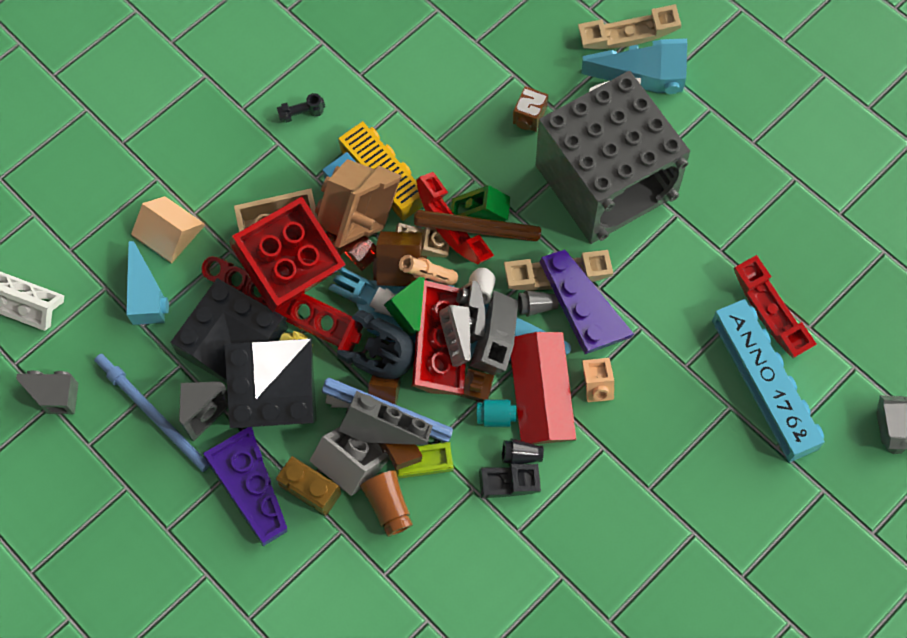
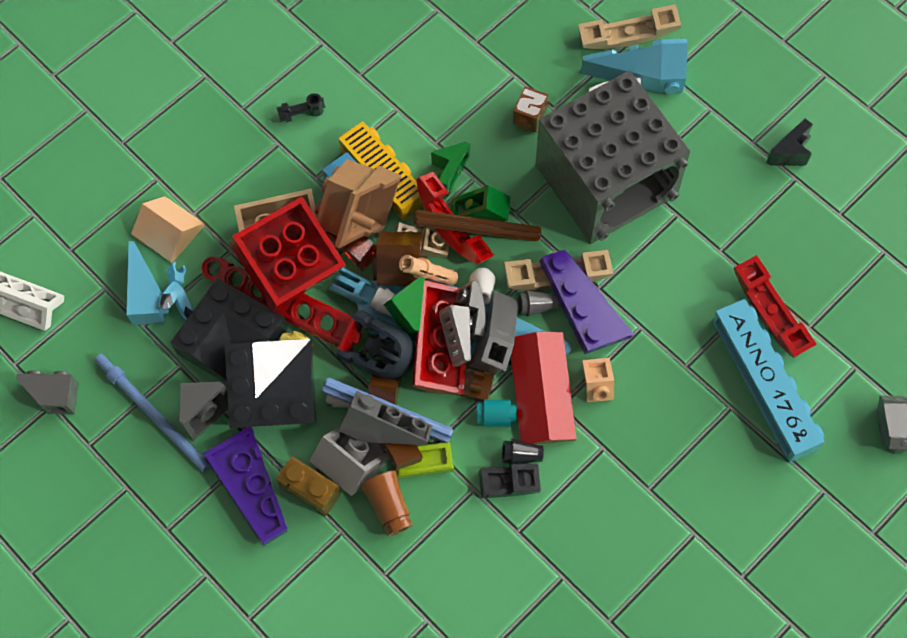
(175, 292): none -> medium azure piece
(451, 161): none -> green slope
(791, 148): none -> black slope

